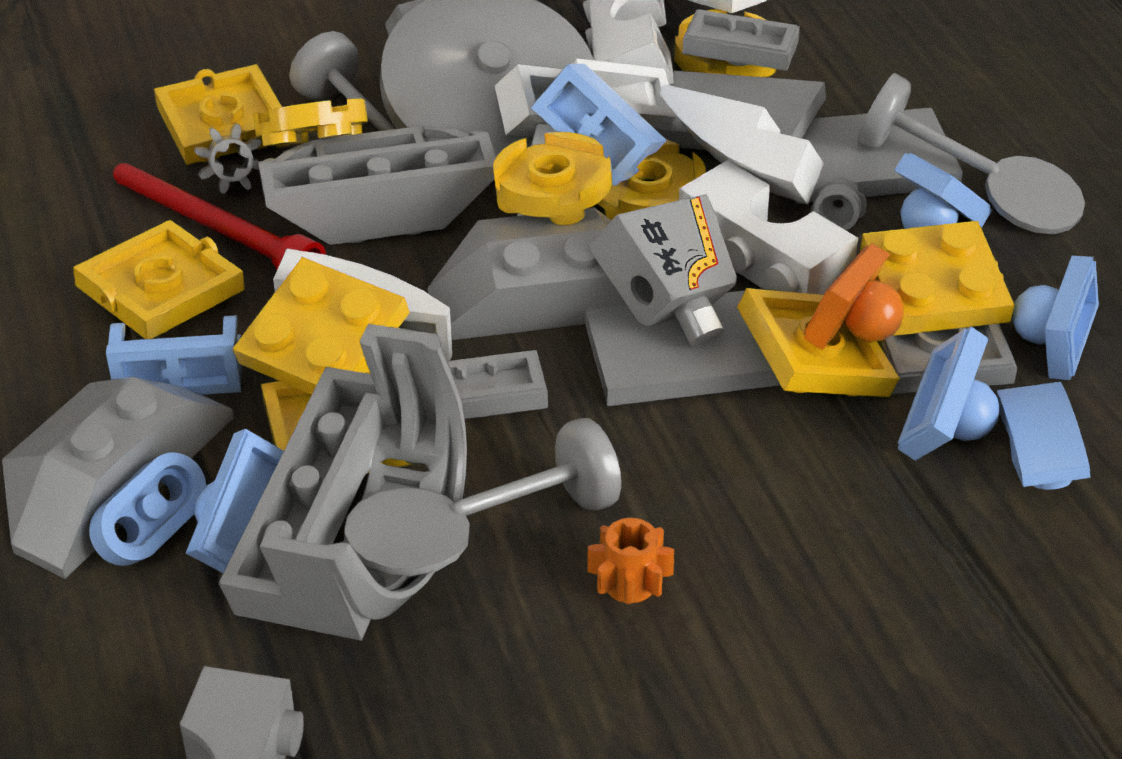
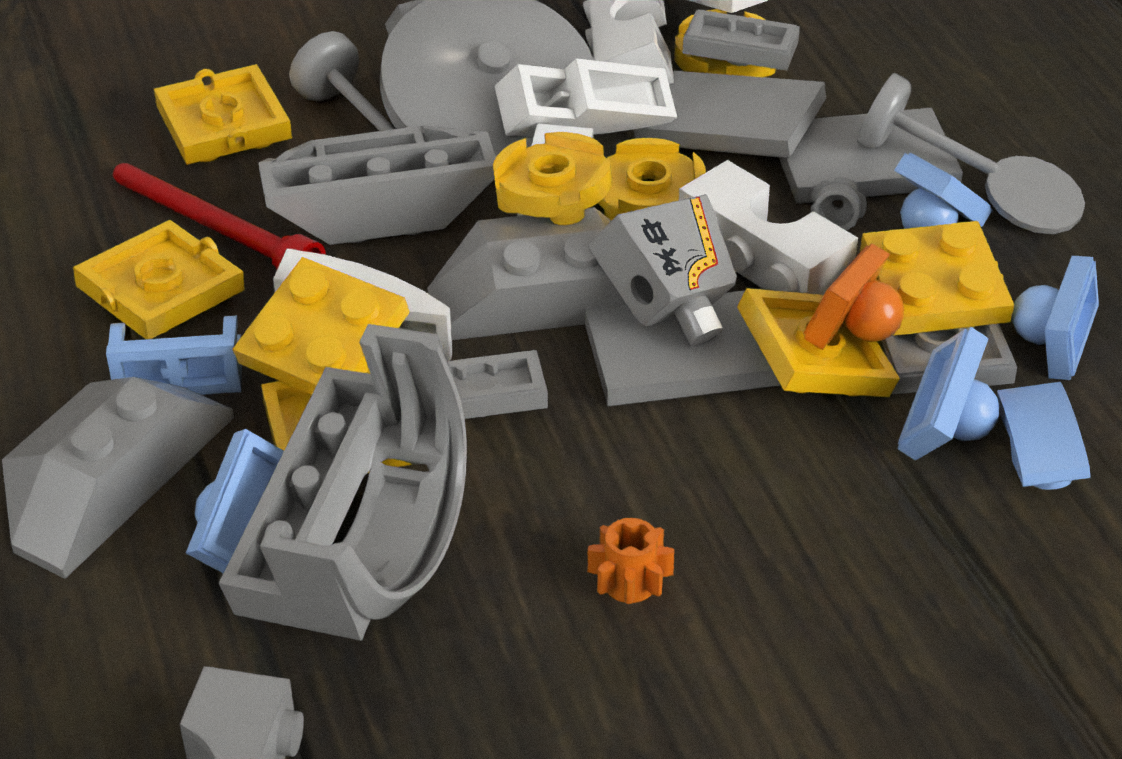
(144, 511): light blue plate -> none
(221, 144): light grey gear -> none
(291, 124): yellow plate -> none
(425, 531): light grey piece -> none
(587, 106): light blue hinge -> none
(749, 140): white slope -> none

